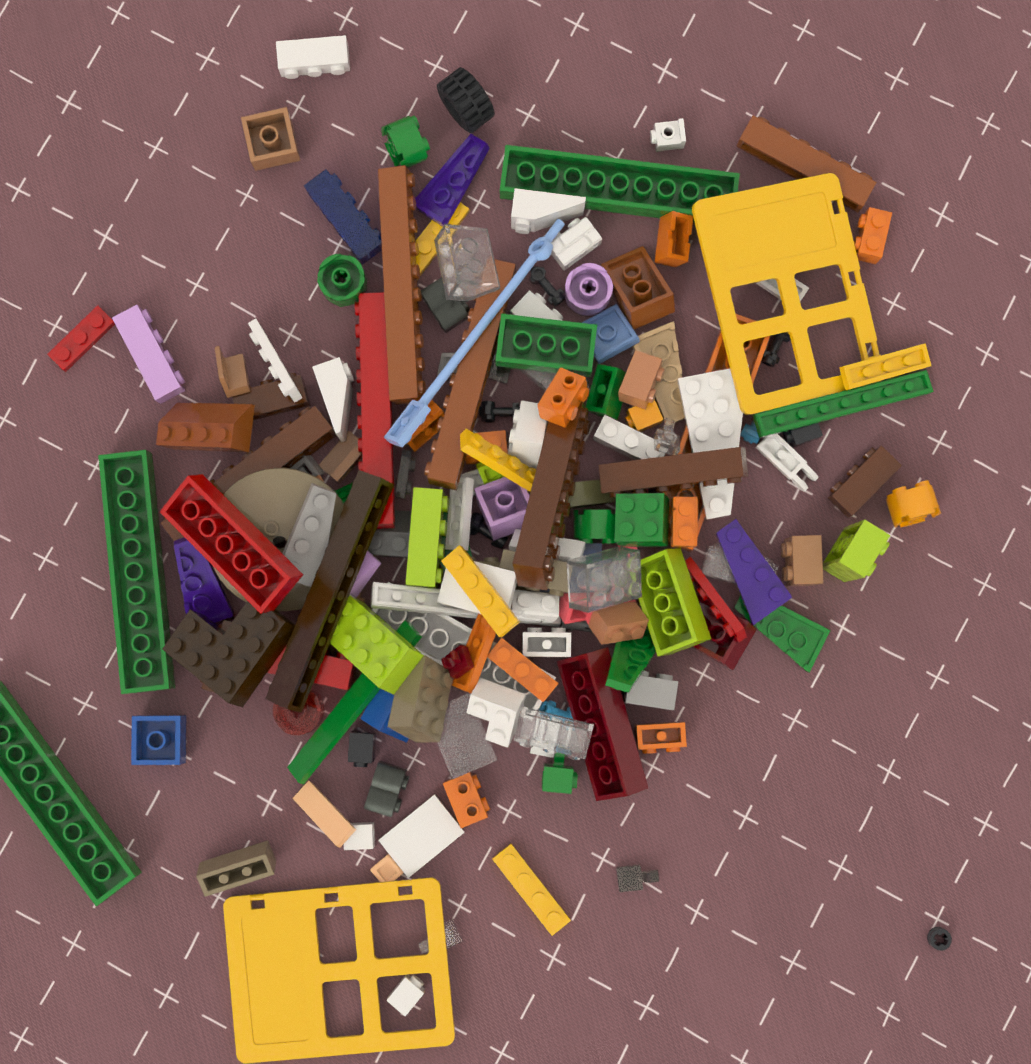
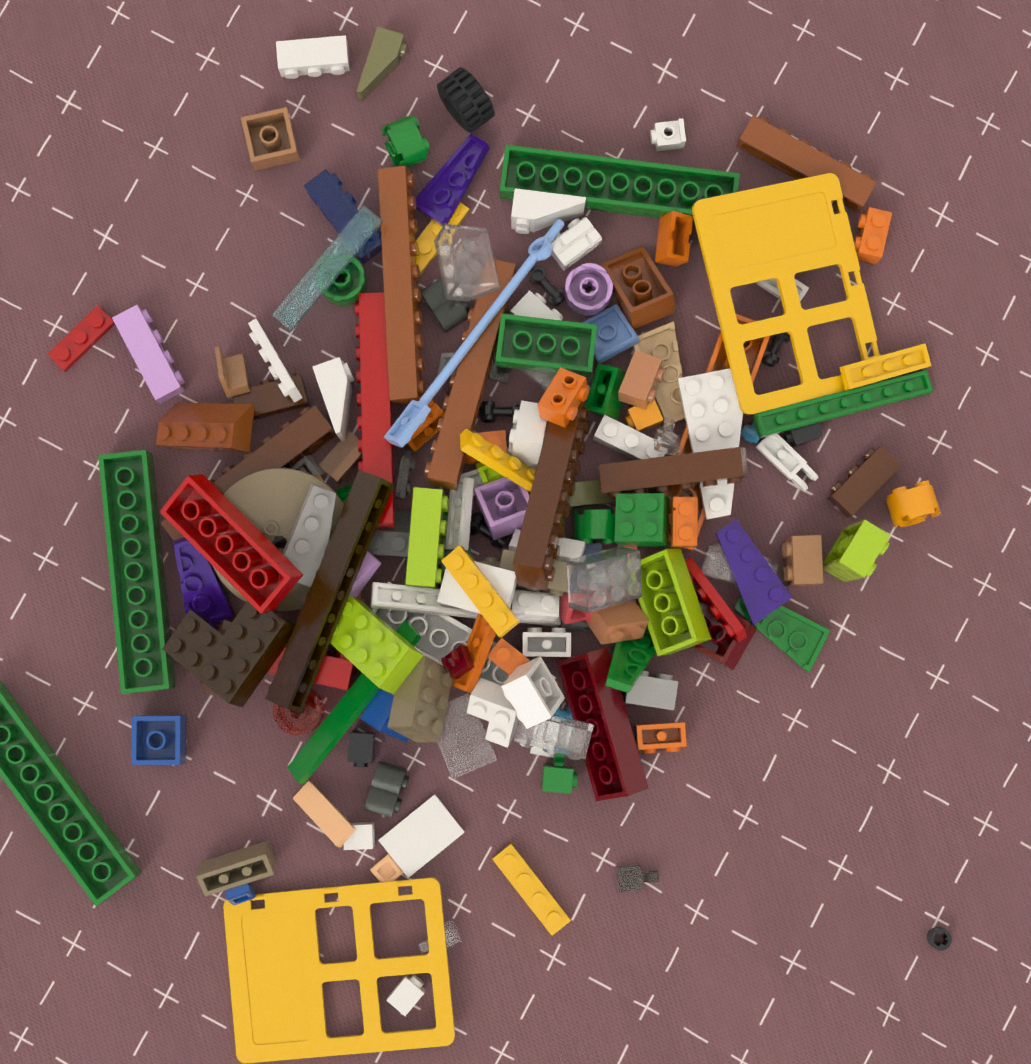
(240, 894): none -> blue tile
(327, 268): none -> clear light blue plate
(382, 59): none -> olive slope
(466, 799): orange brick -> none
(533, 692): none -> white brick

